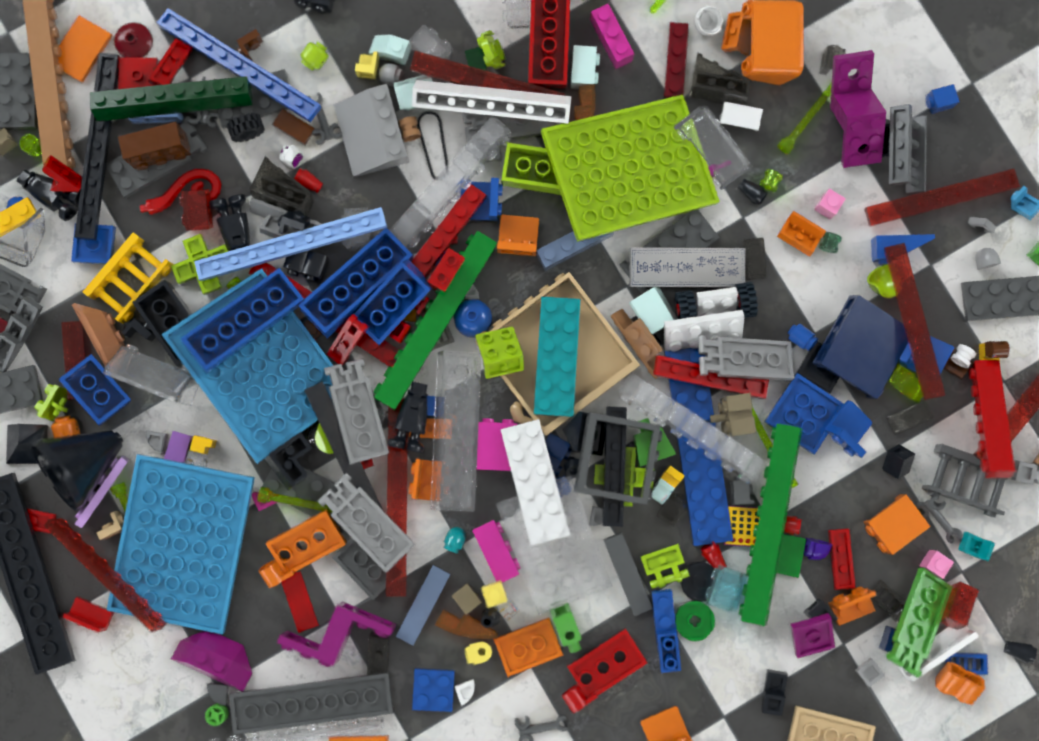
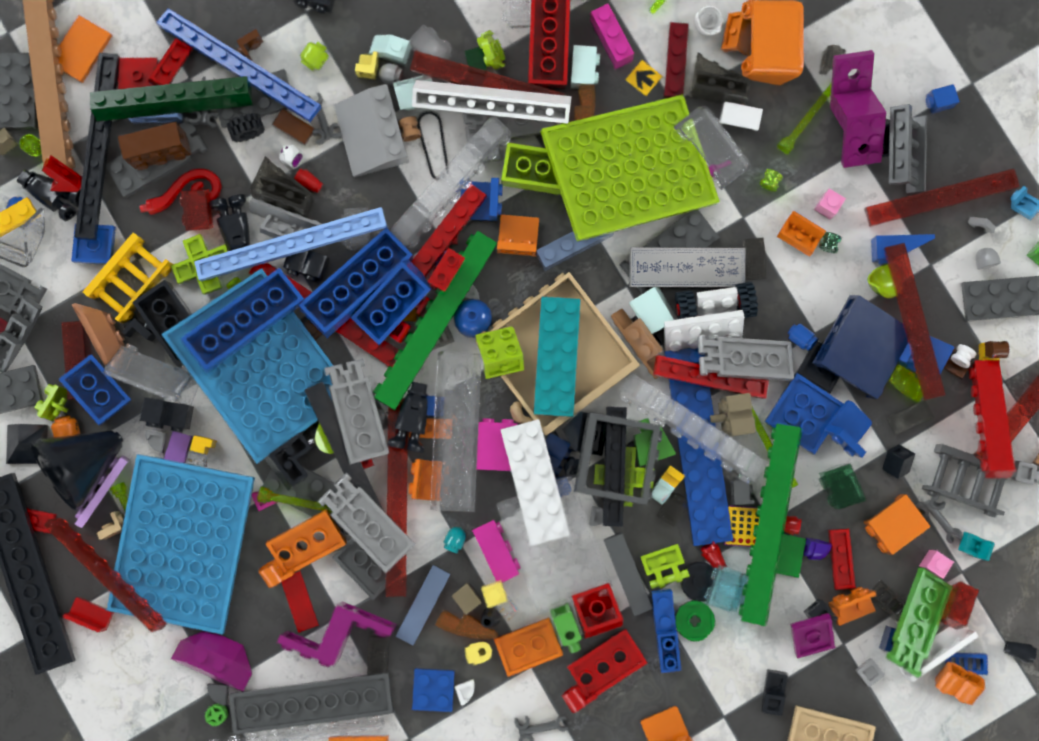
(138, 46): dark red dish -> none
(160, 413): none -> black brick
(294, 219): black bracket -> none
(347, 340): red plate -> none
(597, 610): none -> red slope
(644, 78): none -> yellow sticker
(753, 191): black cone -> none
(842, 486): none -> clear green slope

